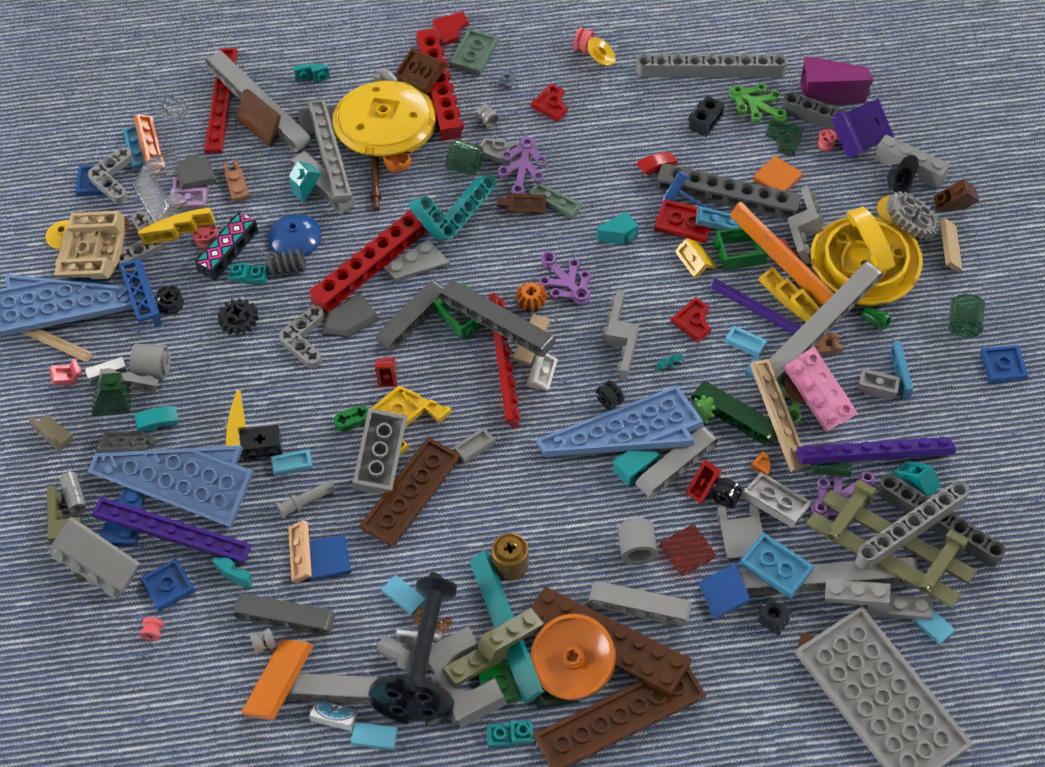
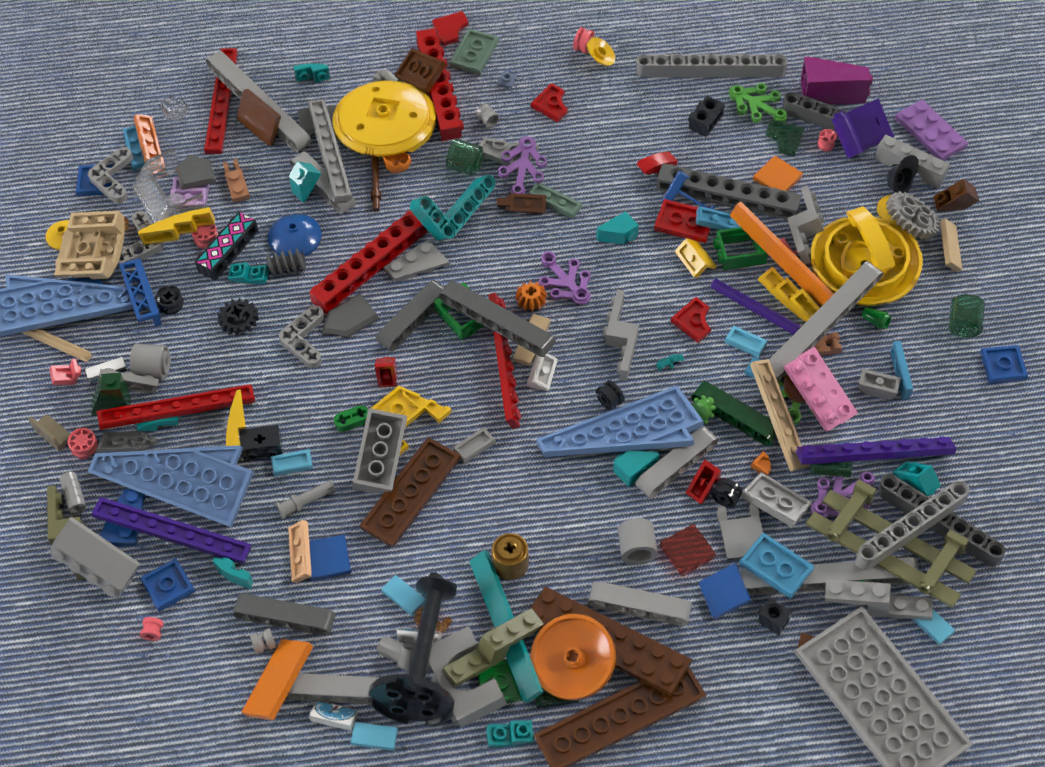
(83, 443): none -> coral wheel
(173, 407): none -> red tile
(931, 130): none -> medium lavender plate

